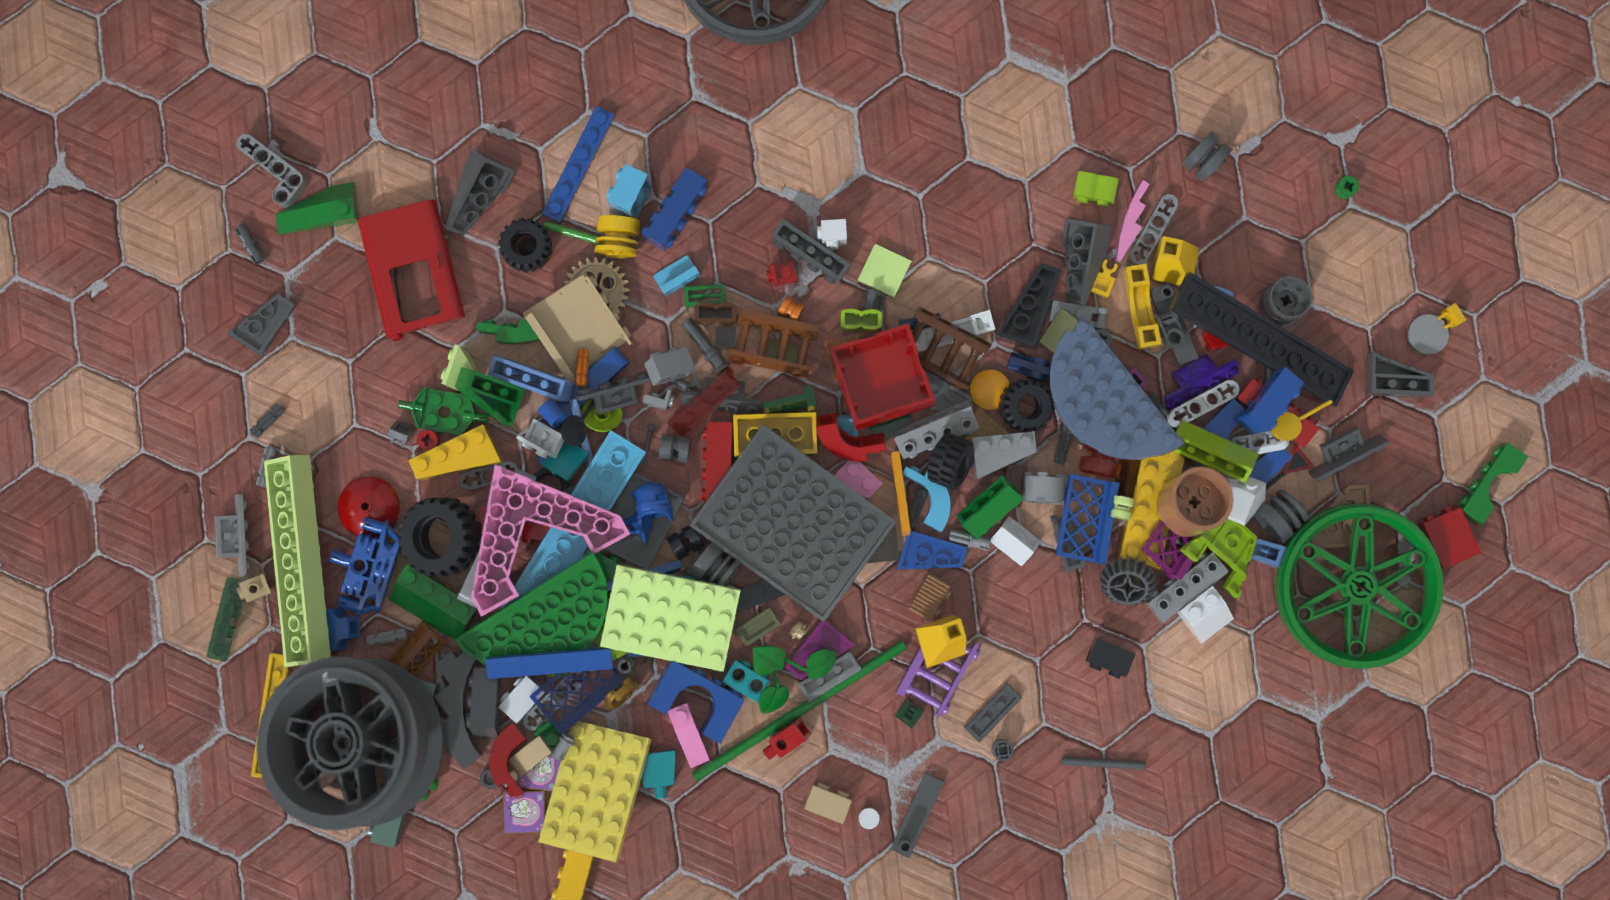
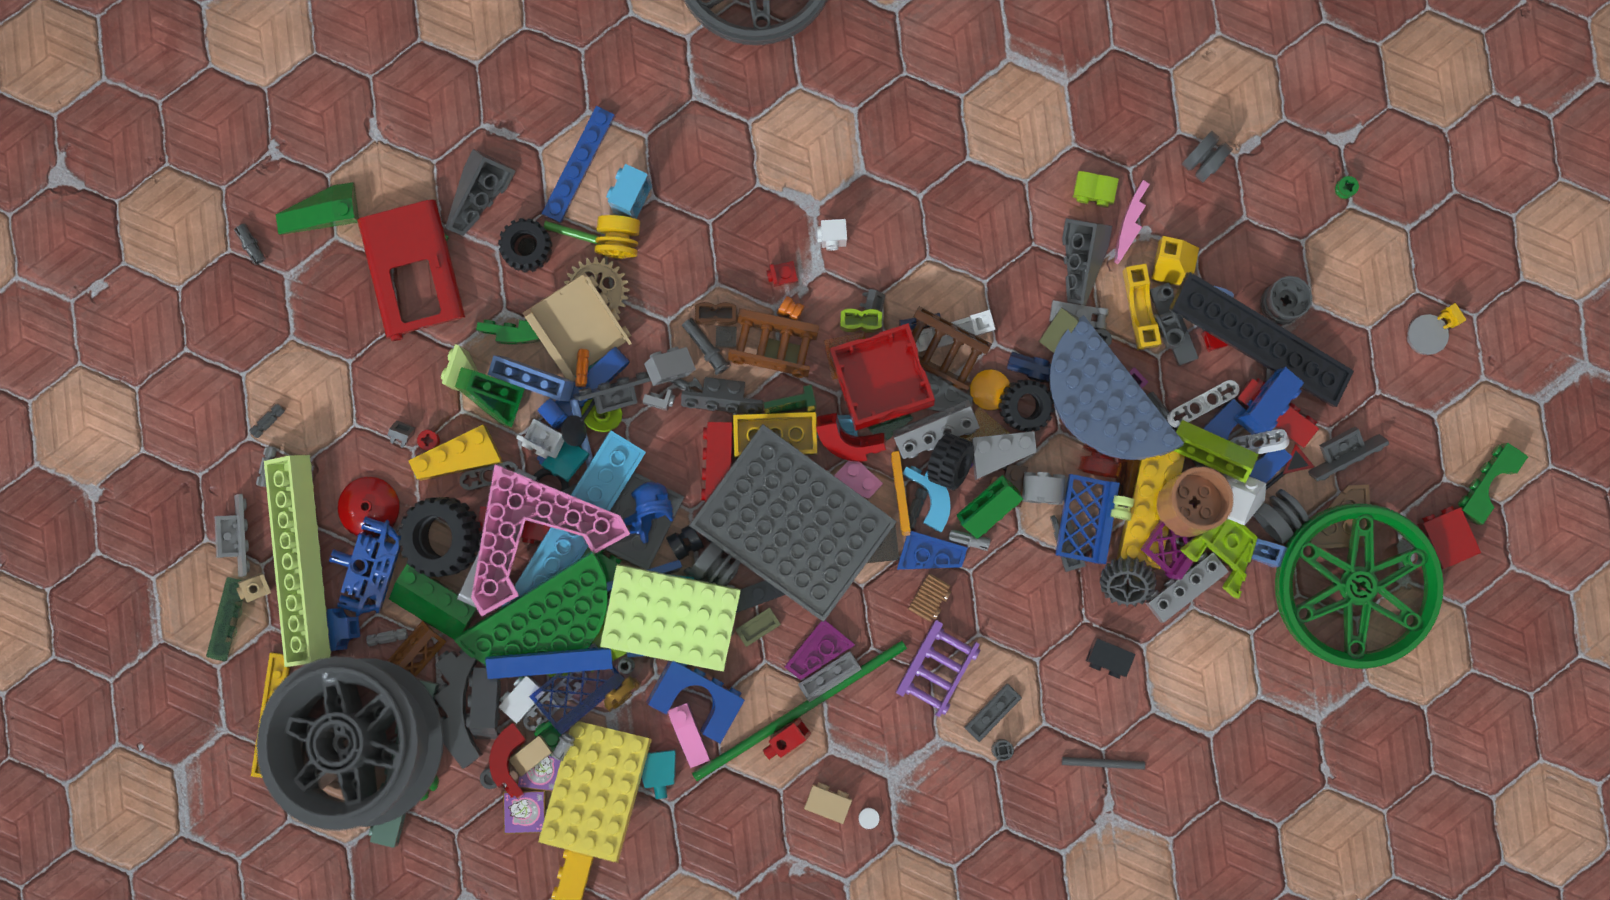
(263, 326): dark grey wing -> none
(270, 165): light grey beam -> none
(428, 405): green plate -> none
(651, 428): dark grey hinge -> none
(674, 448): dark grey wheel -> none
(675, 210): blue wedge -> none
(676, 275): medium azure panel -> none
(701, 296): green tile -> none
(704, 402): clear red piece -> none
(744, 685): teal brick -> none
(772, 658): green plant -> none
(798, 630): tan plate -> none
(810, 251): dark grey brick -> none
(884, 271): yellowish green tile -> none
(909, 713): dark green tile -> none
(917, 815): dark grey piece -> none
(942, 640): yellow slope -> none
(1015, 541): white panel -> none
(1029, 314): black wedge -> none
(1063, 446): dark grey axle -> none
(1104, 281): yellow plate -> none
(1151, 229): light grey beam -> none
(1197, 378): dark purple bracket -> none
(1206, 614): white slope -> none
(1290, 425): yellow piece -> none
(1395, 379): dark grey wedge -> none

